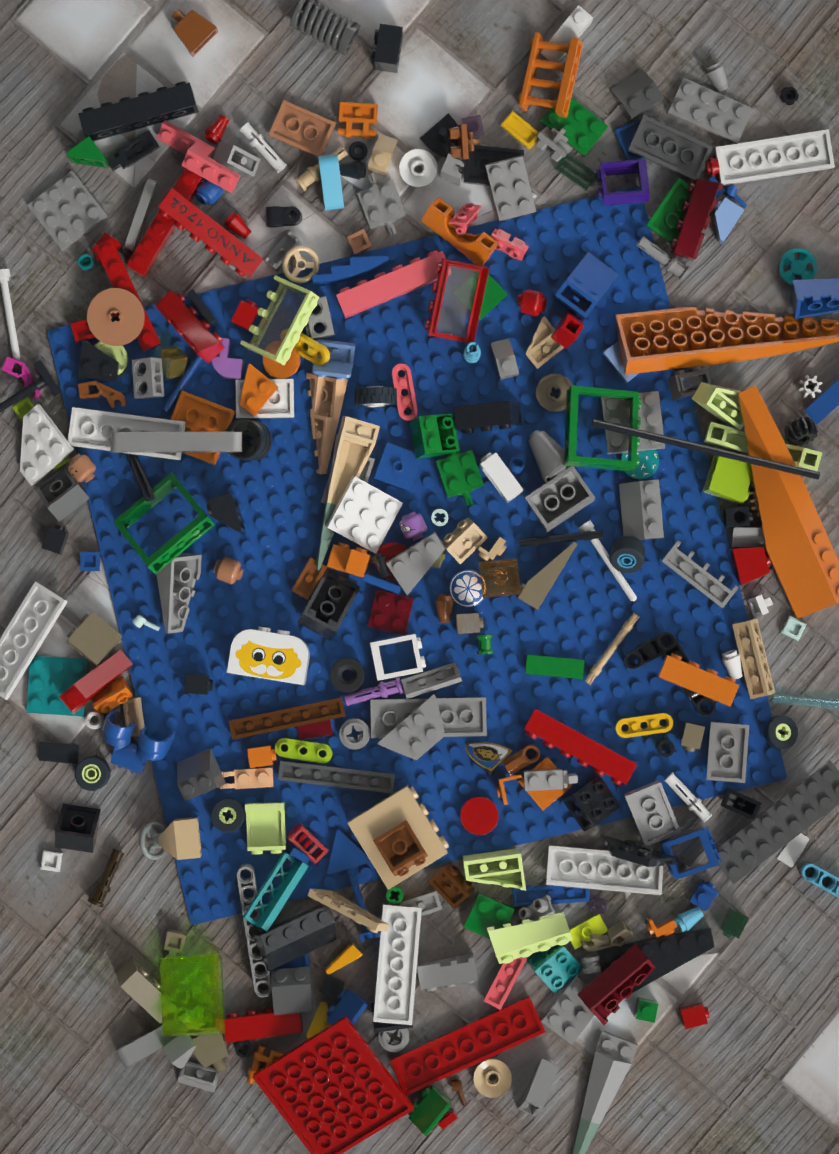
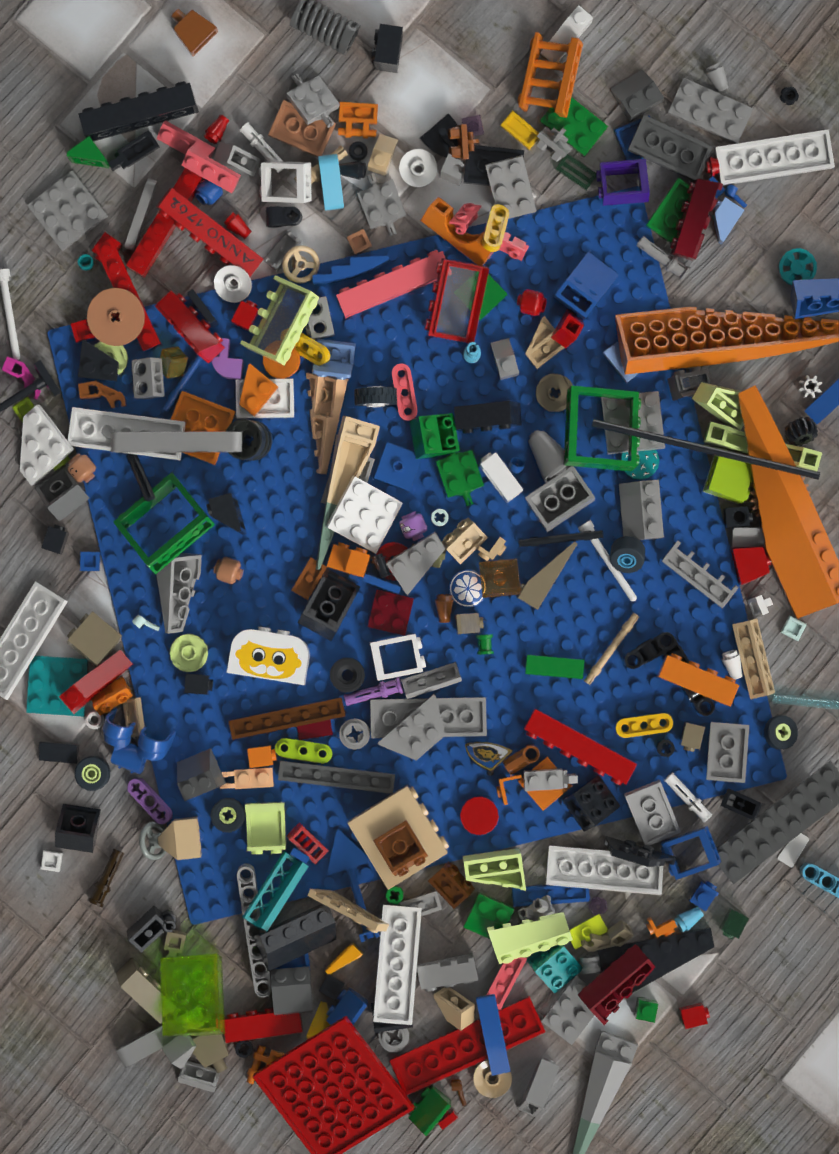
(142, 801): none -> medium lavender beam
(150, 927): none -> black hinge
(189, 652): none -> yellowish green tile
(229, 291): none -> white dish
(303, 181): none -> white window
(313, 100): none -> light grey plate
(455, 1007): none -> tan slope
(493, 1034): none -> blue slope
(495, 228): none -> yellow plate

